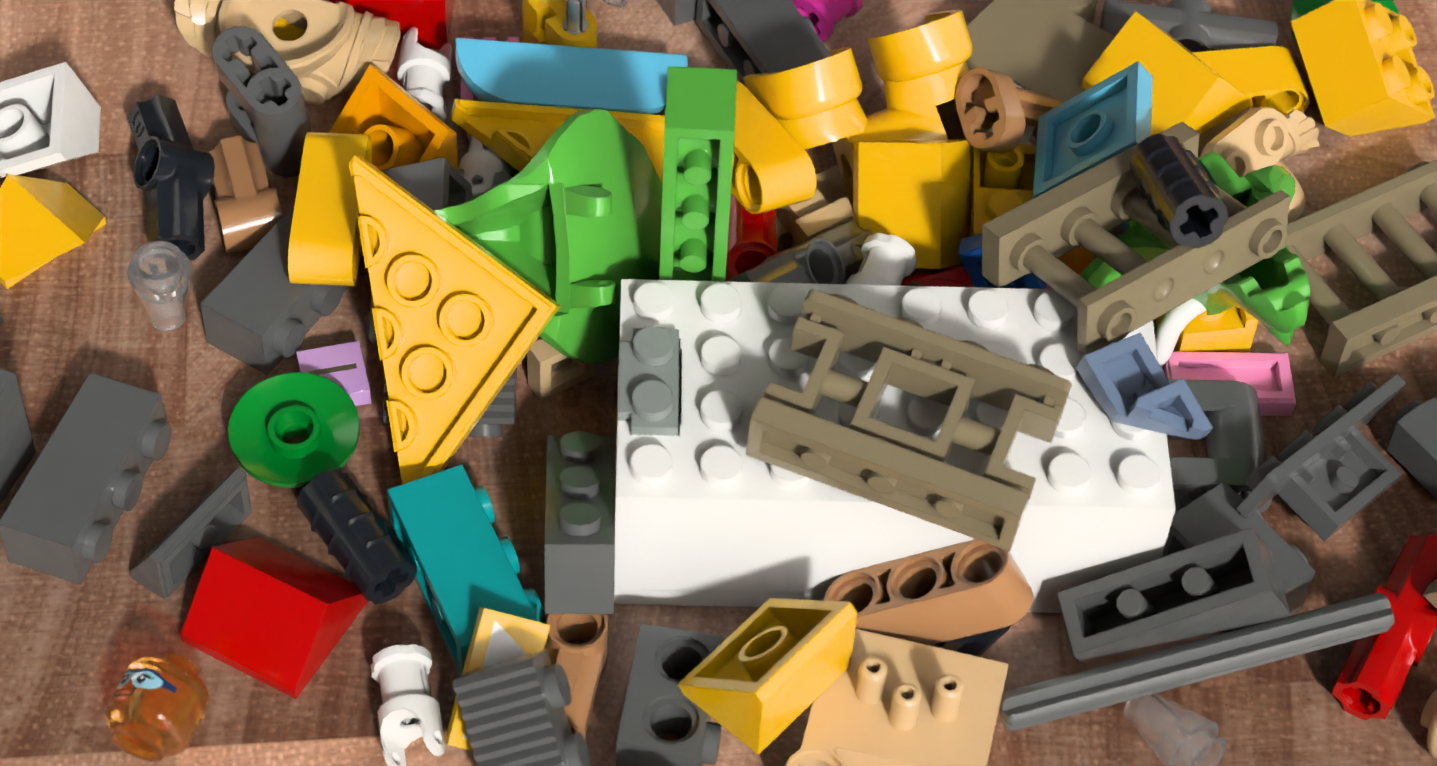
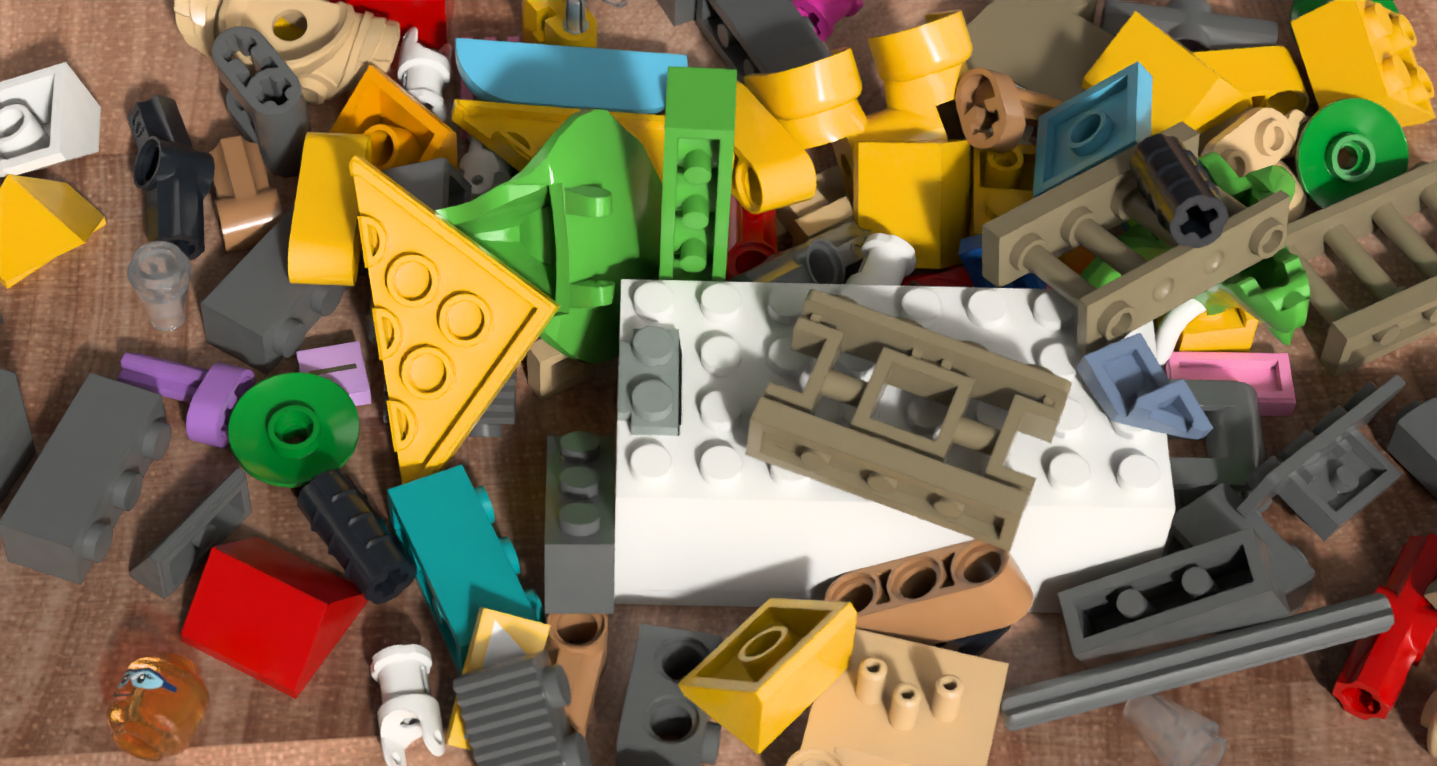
(209, 392): none -> medium lavender piece
(1373, 143): none -> green dish

